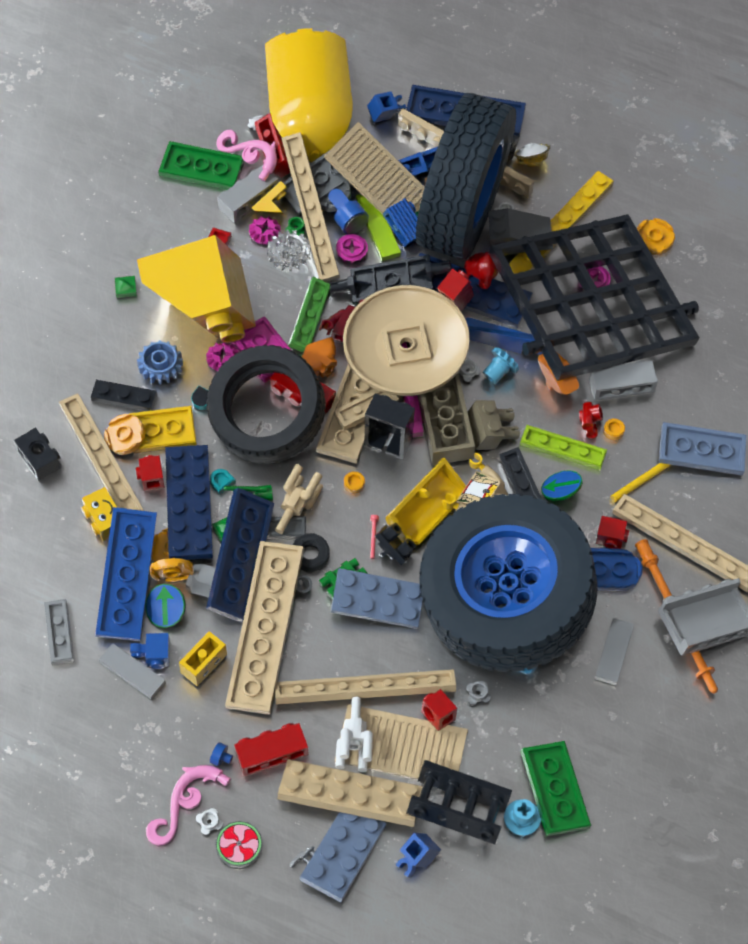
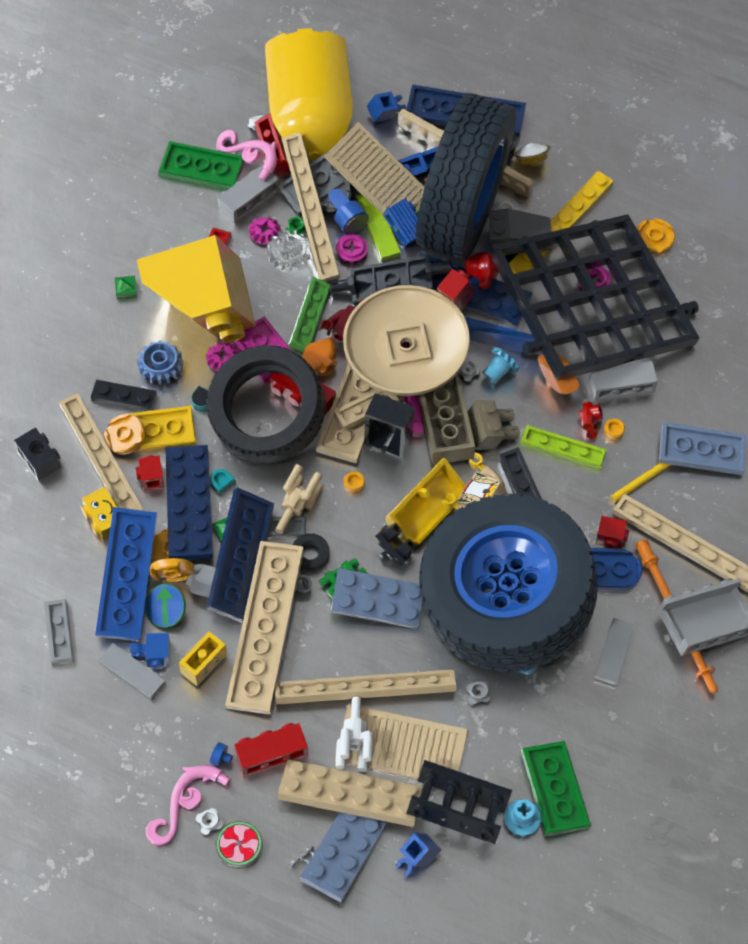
(261, 491): green plant -> none
(266, 203): yellow slope -> none
(374, 518): coral piece -> none
(439, 709): red brick -> none
(561, 485): blue piece -> none

